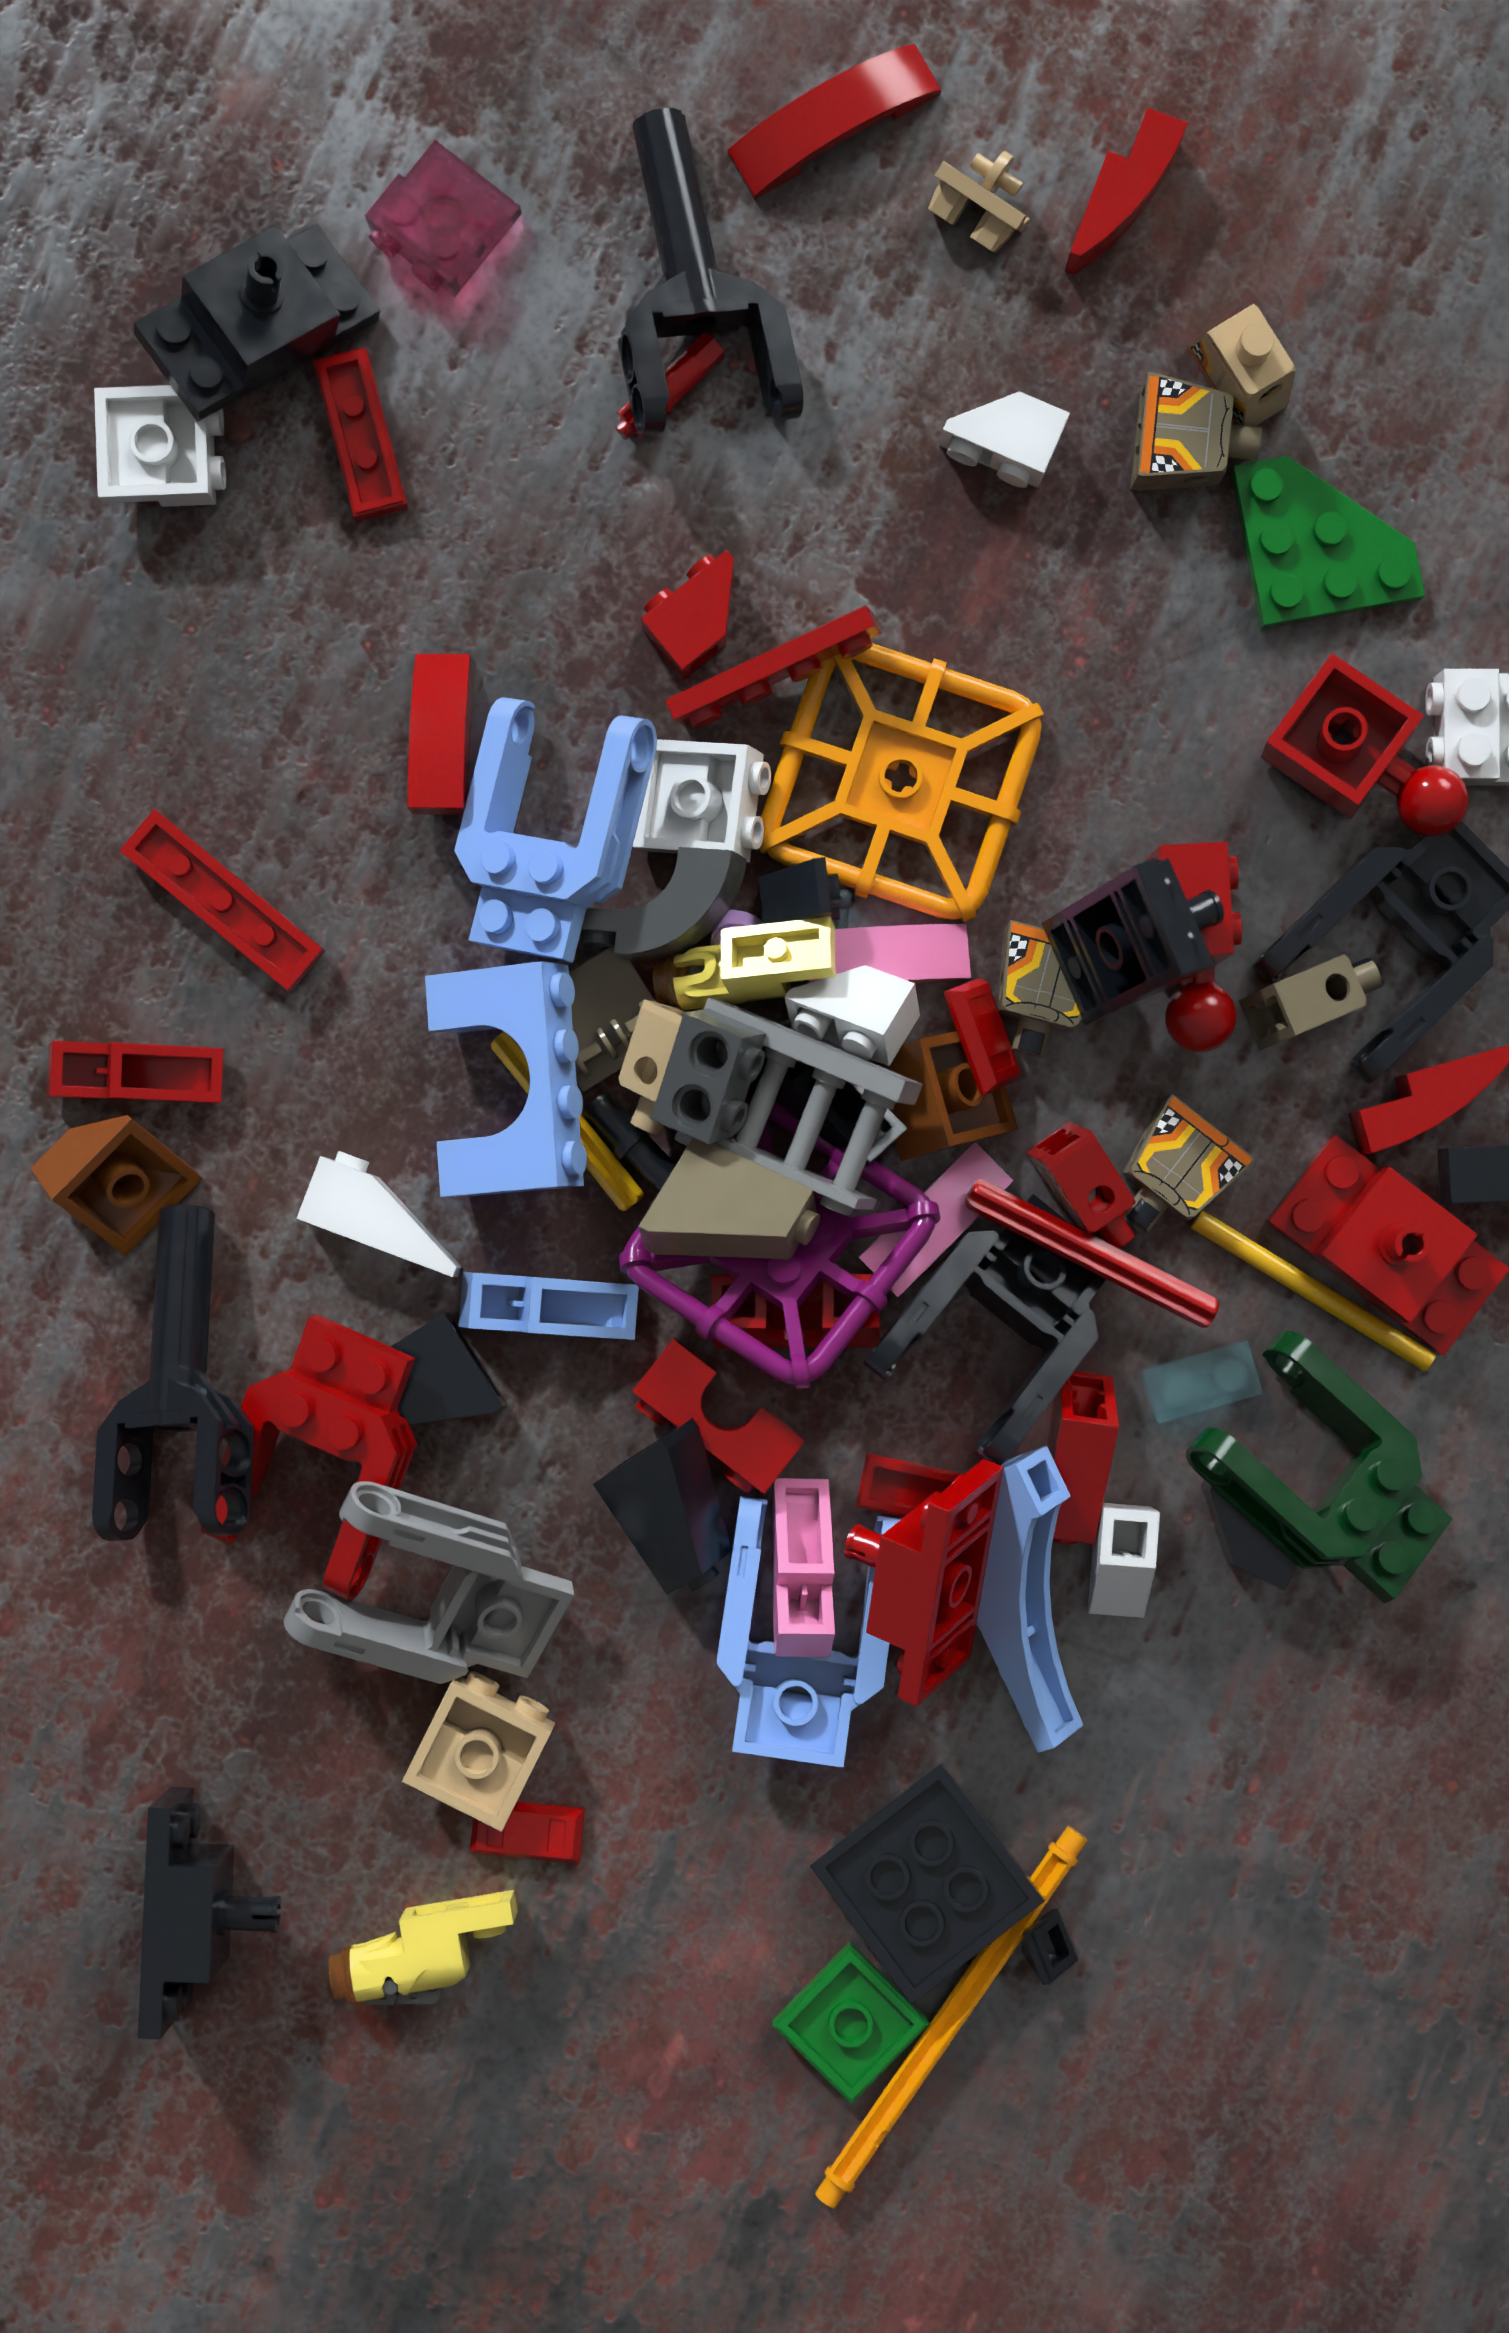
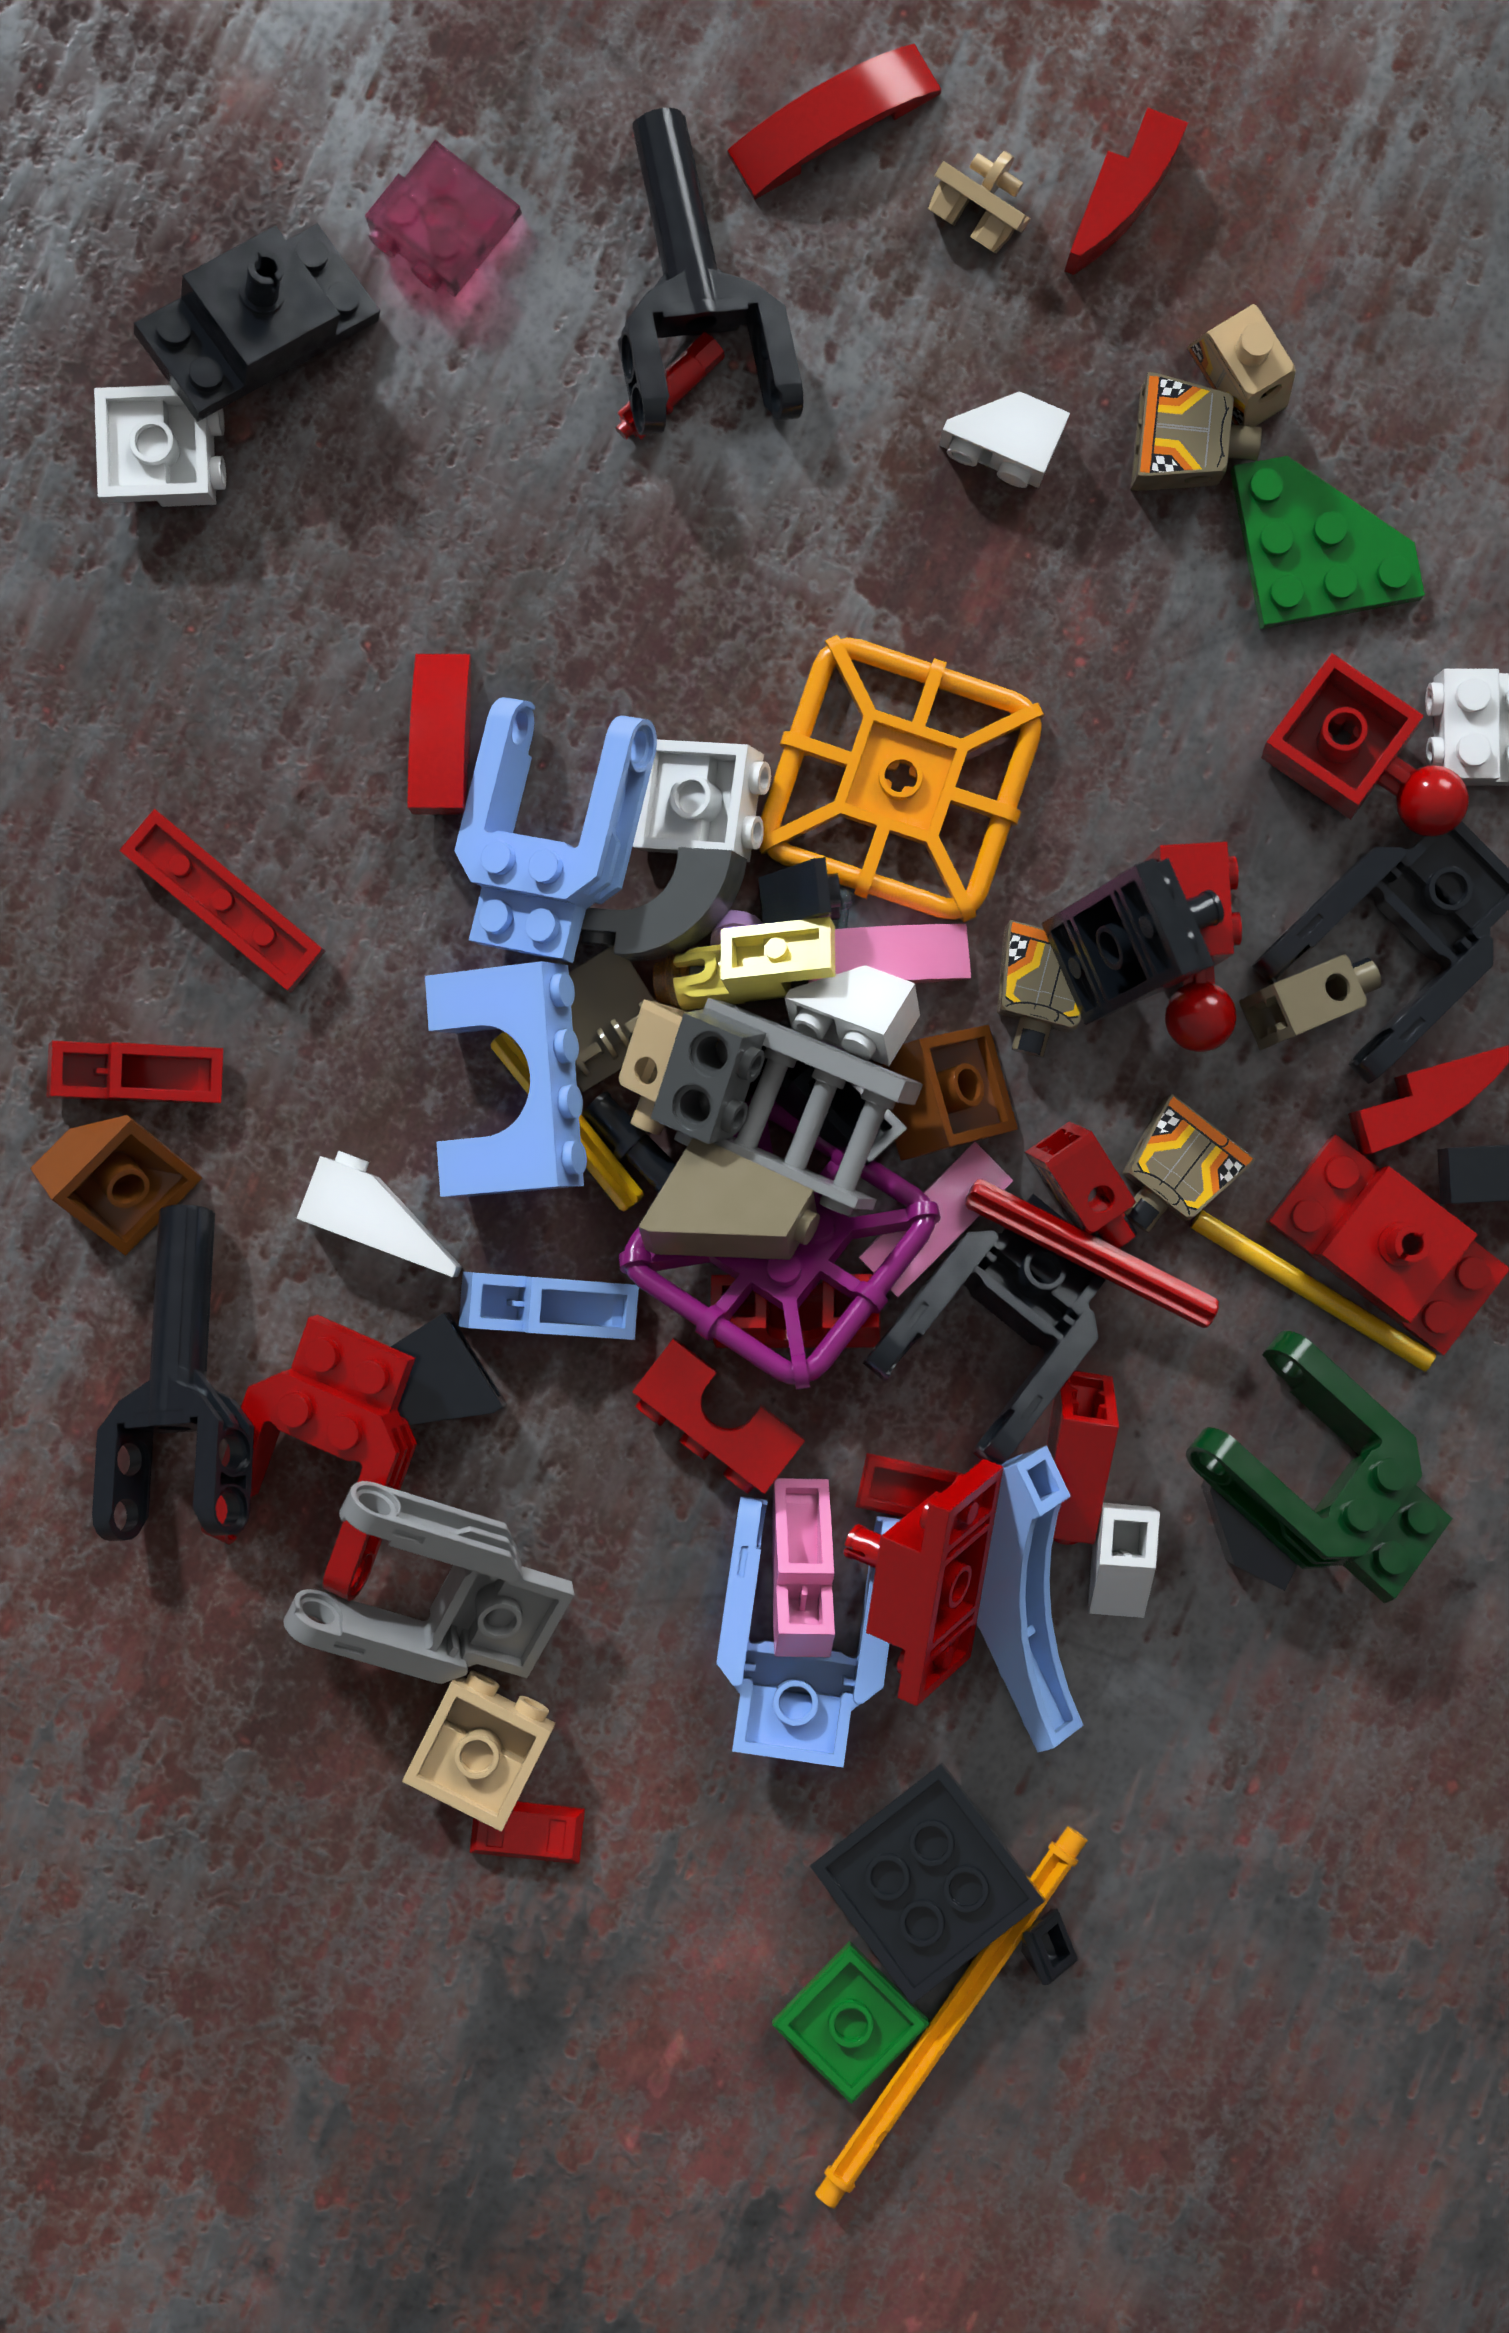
(187, 1911): black brick -> none
(360, 434): red tile -> none
(426, 1955): light yellow plate -> none
(670, 1508): black slope -> none
(693, 619): red slope -> none
(793, 659): red plate -> none
(982, 1035): red tile -> none
(1201, 1382): clear light blue plate -> none

